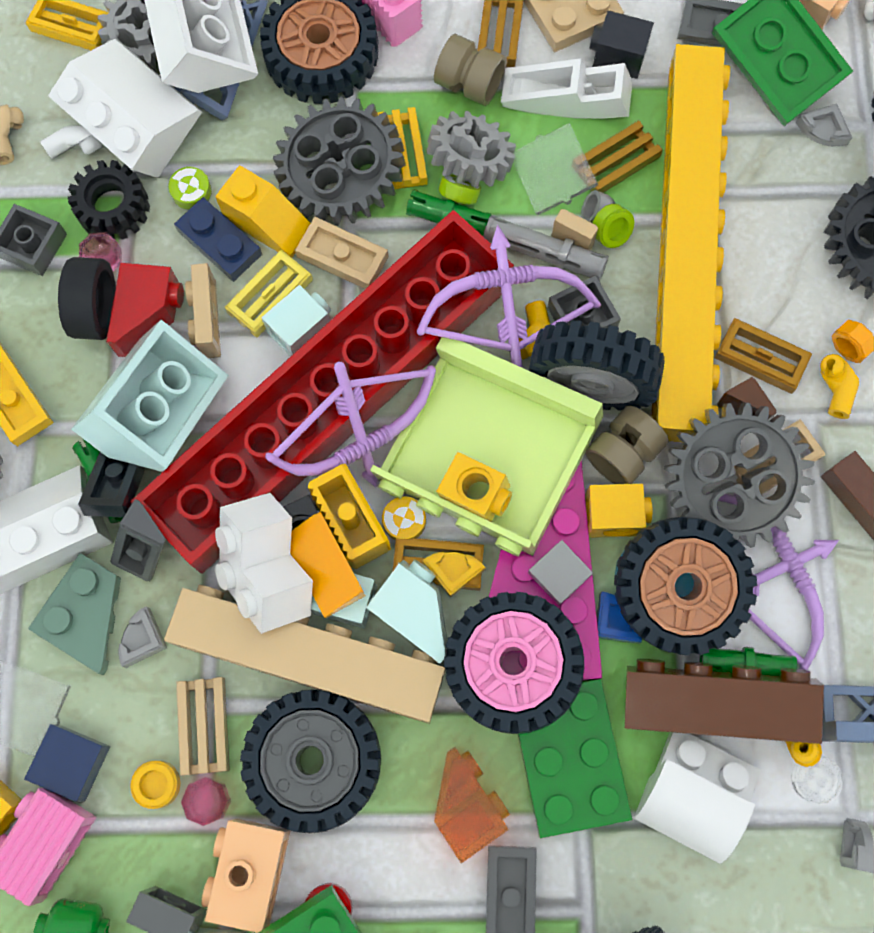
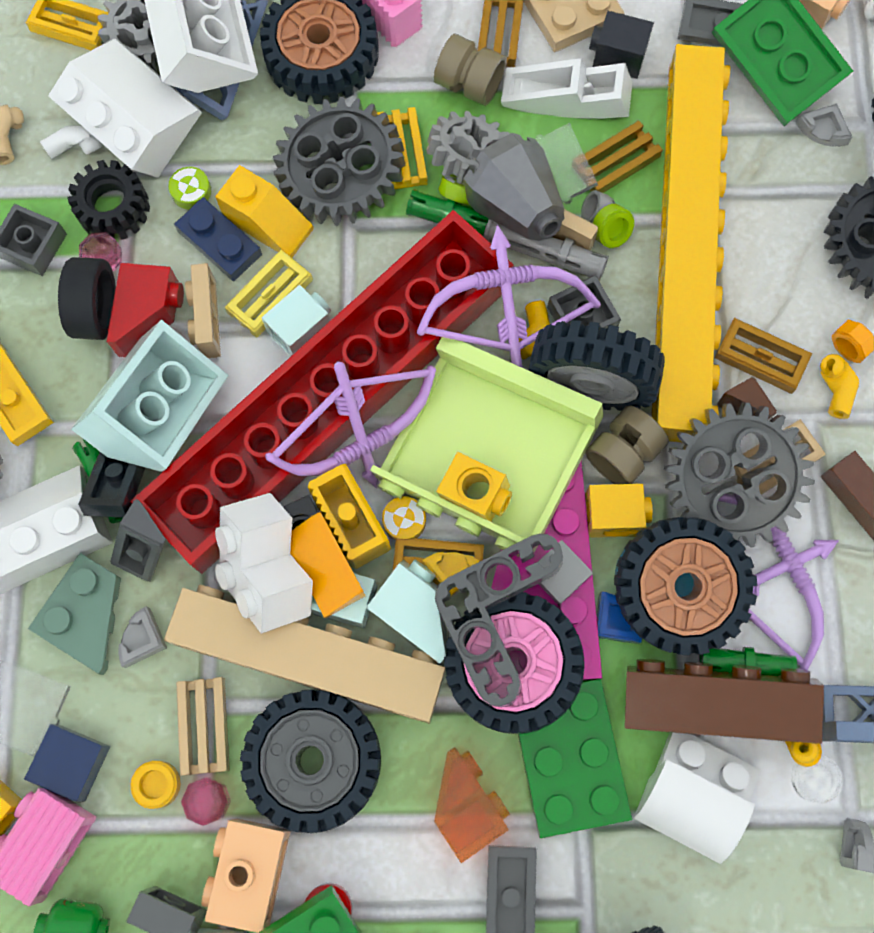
(341, 253): tan plate -> none
(482, 598): none -> dark grey beam
(516, 188): none -> flat silver cone

